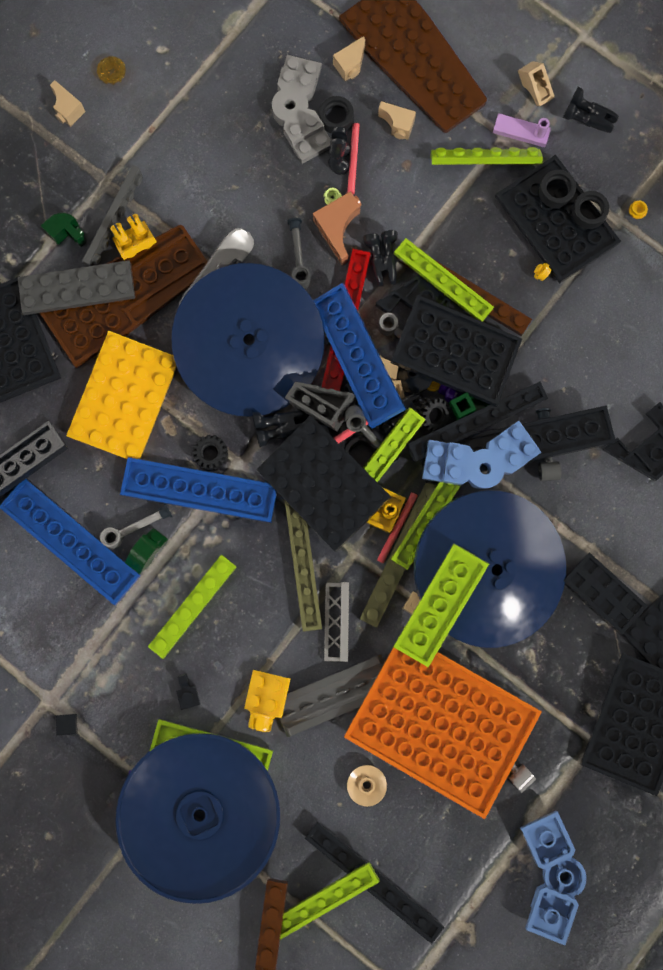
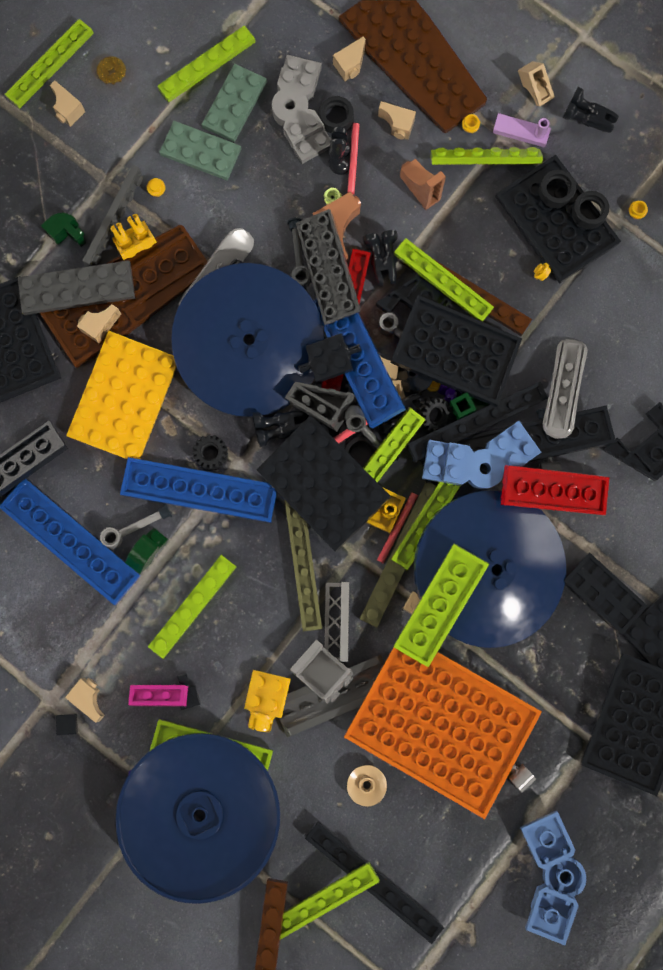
(49, 63): none -> lime plate
(85, 698): none -> tan arch
(98, 324): none -> tan arch
(156, 187): none -> yellow plate
(158, 695): none -> dark pink plate
(200, 150): none -> sand green plate
(206, 63): none -> lime plate
(234, 103): none -> sand green plate
(322, 672): none -> light grey panel
(328, 267): none -> dark grey plate
(329, 358): none -> black plate
(423, 184): none -> nougat arch
(471, 123): none -> yellow plate
(554, 490): none -> red plate
(565, 388): none -> light grey piece

